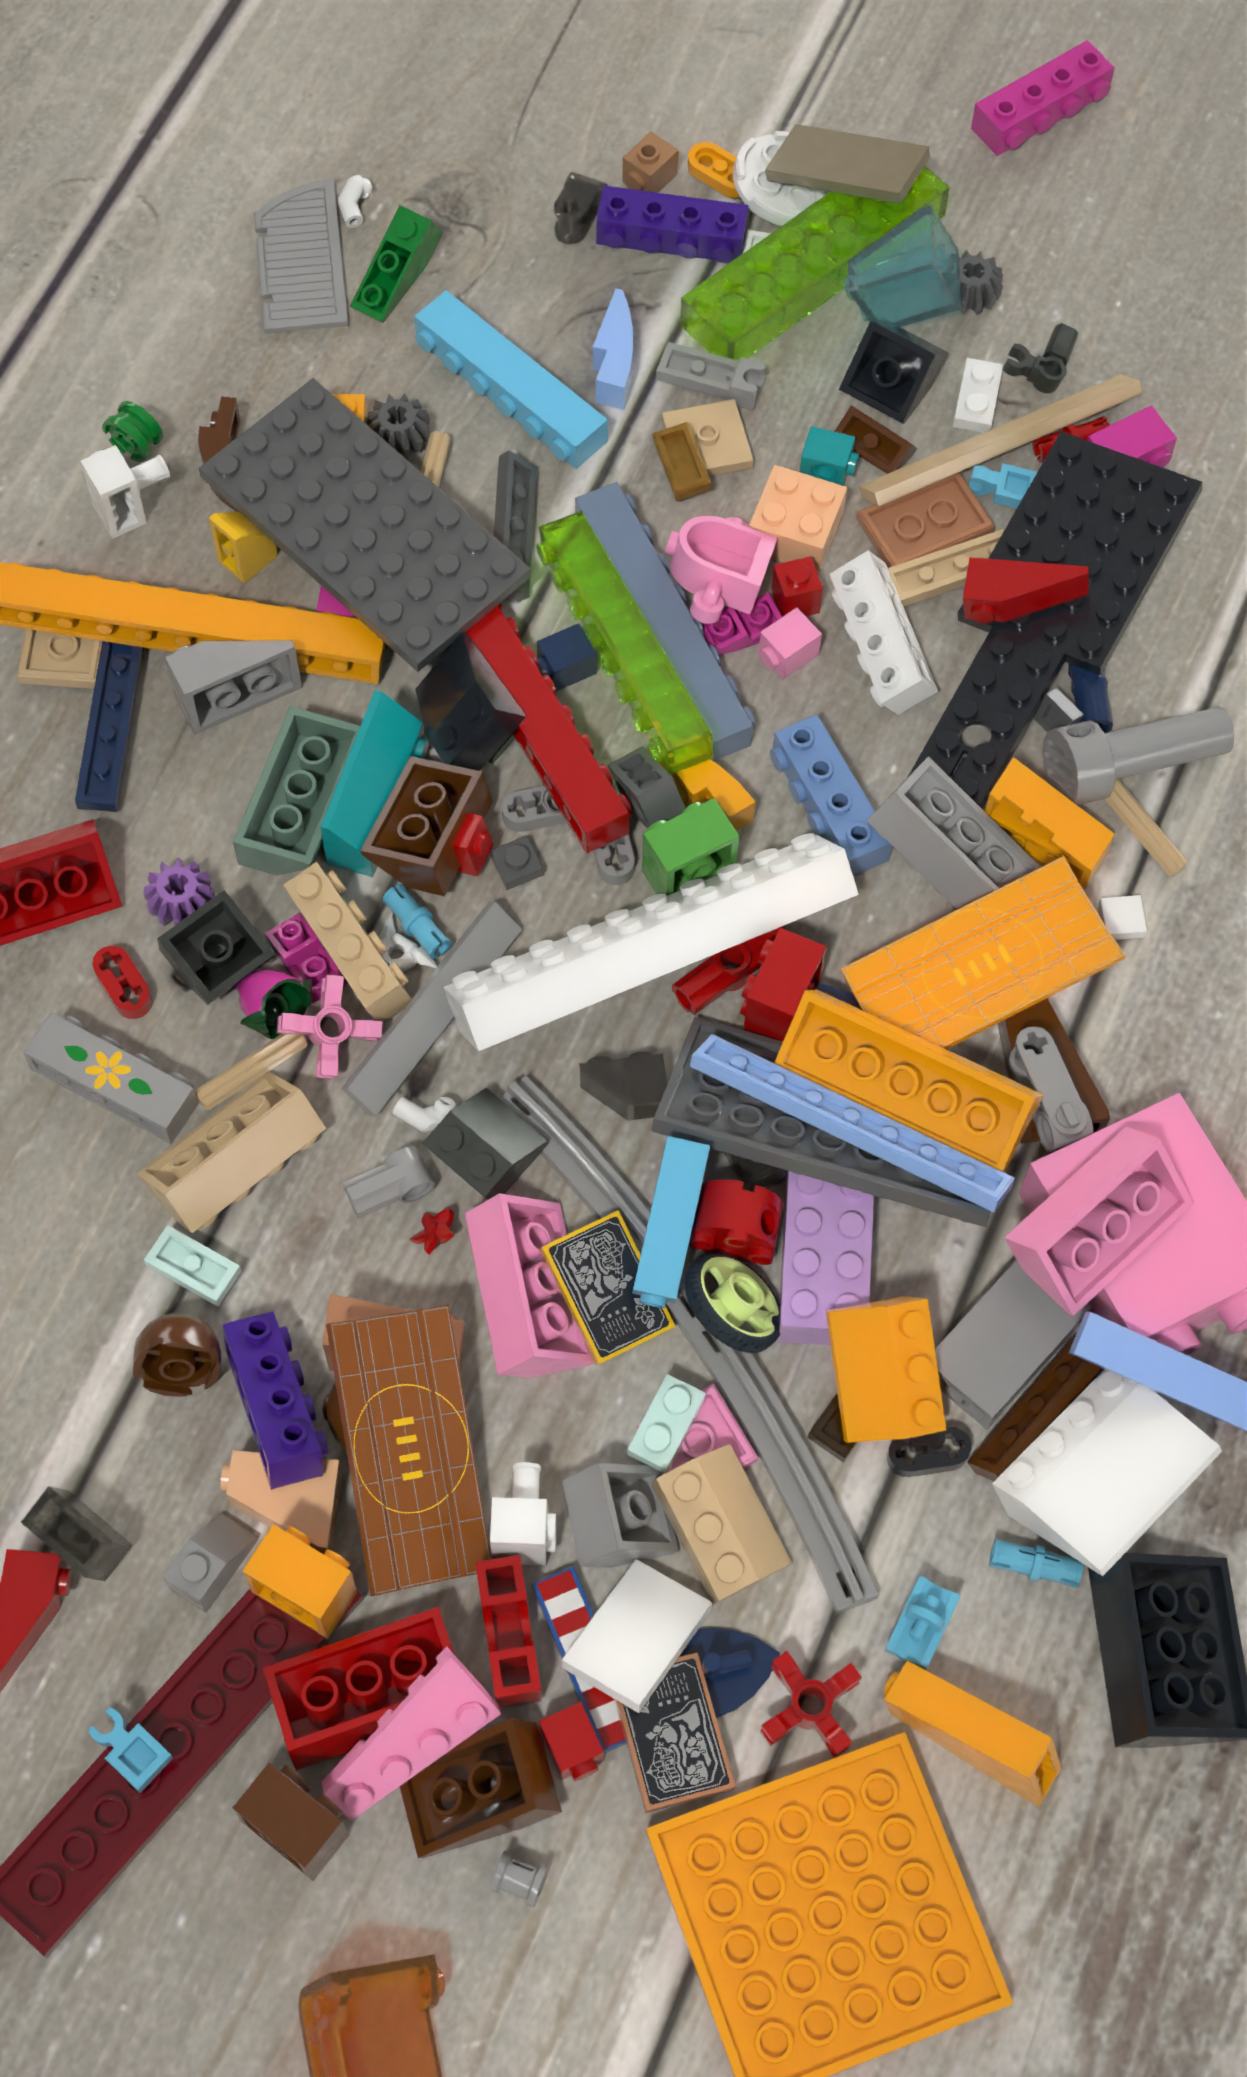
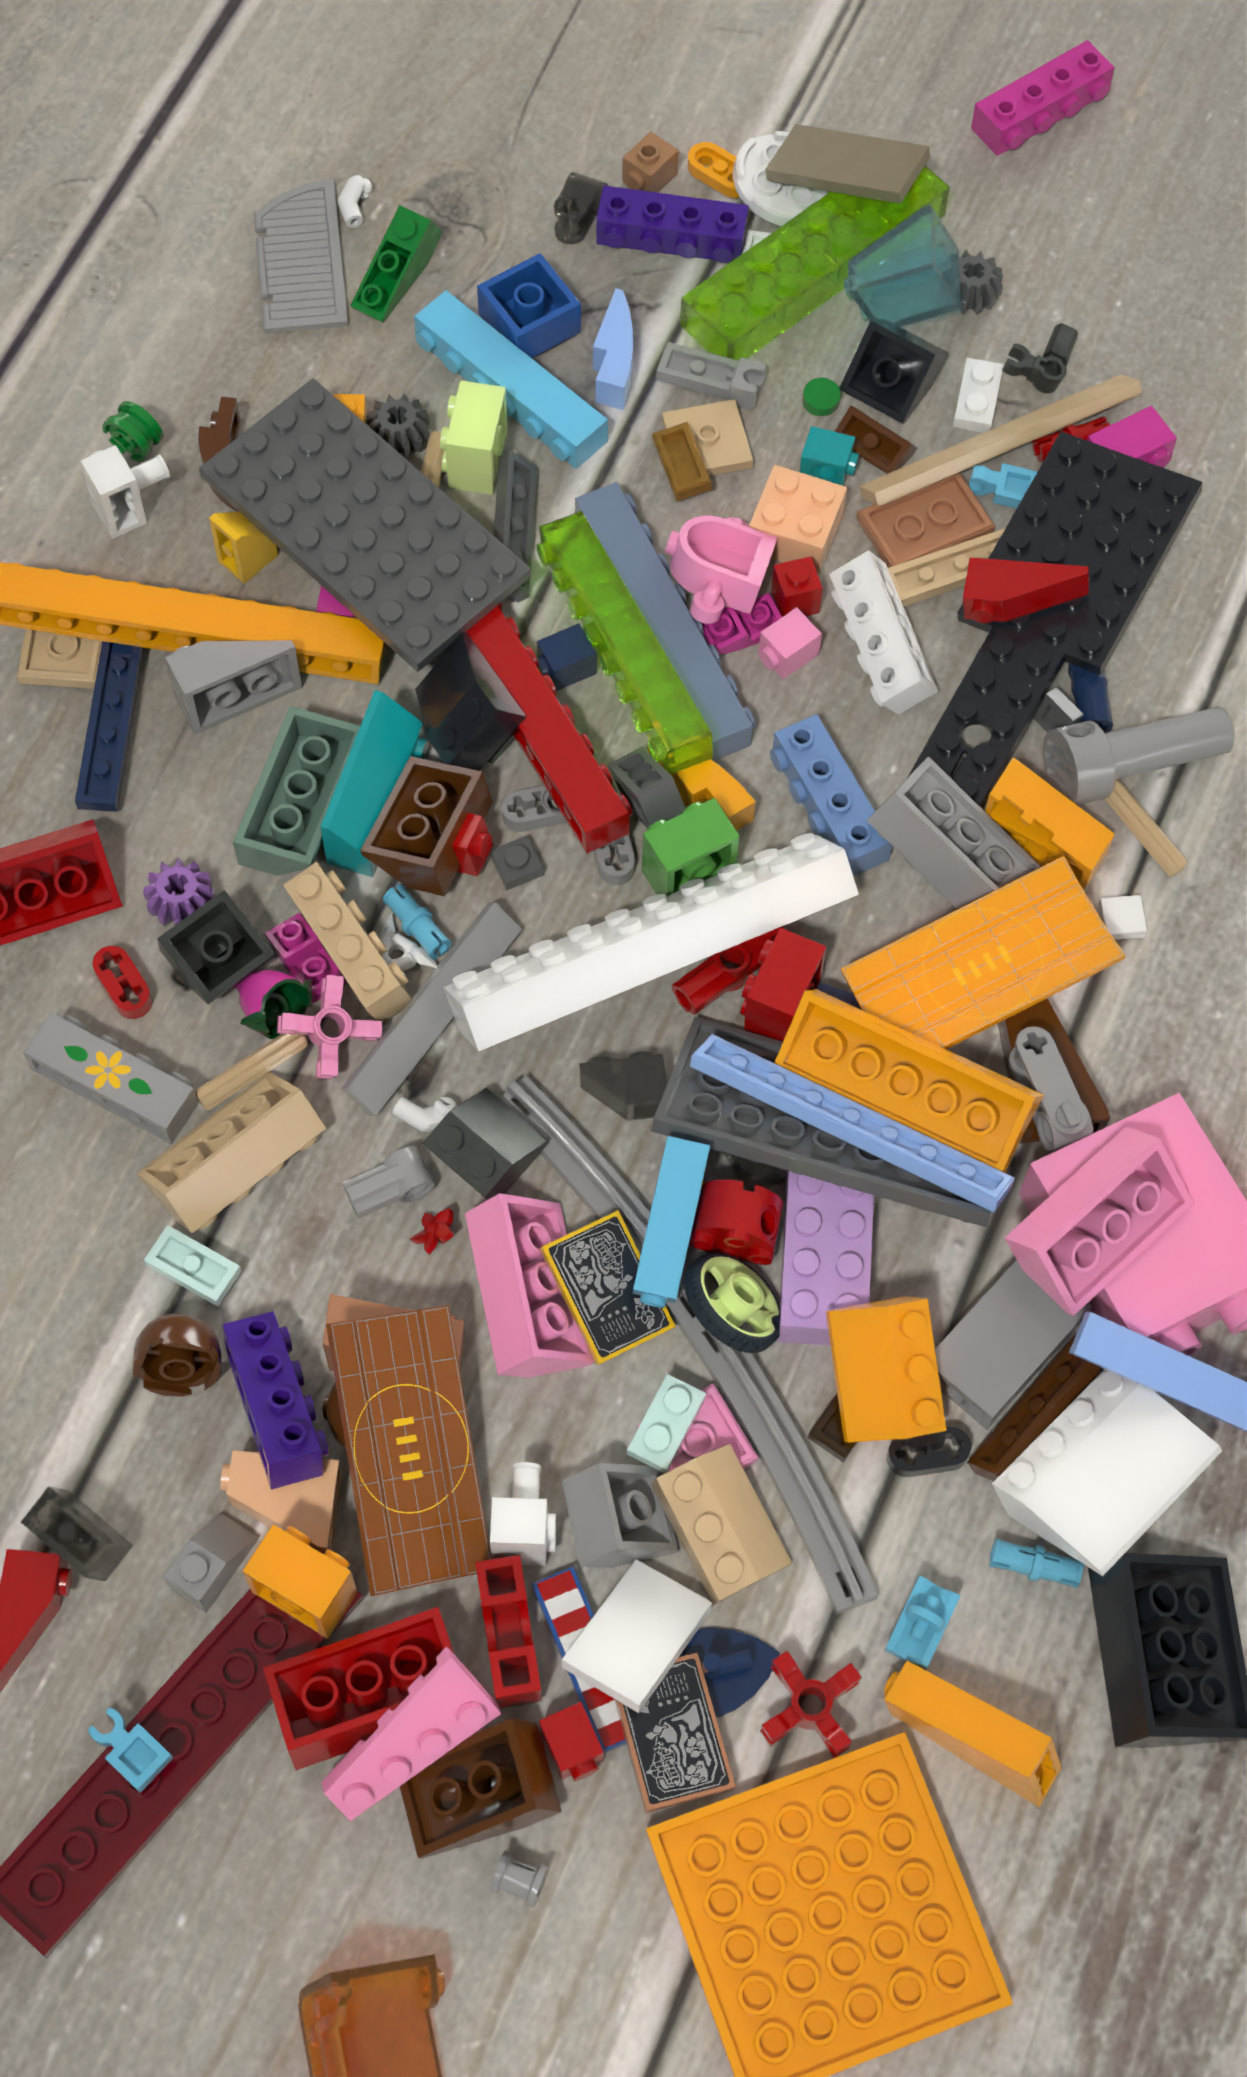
(291, 1820): reddish brown brick -> none
(474, 437): none -> yellowish green brick
(530, 306): none -> blue brick
(821, 396): none -> green tile

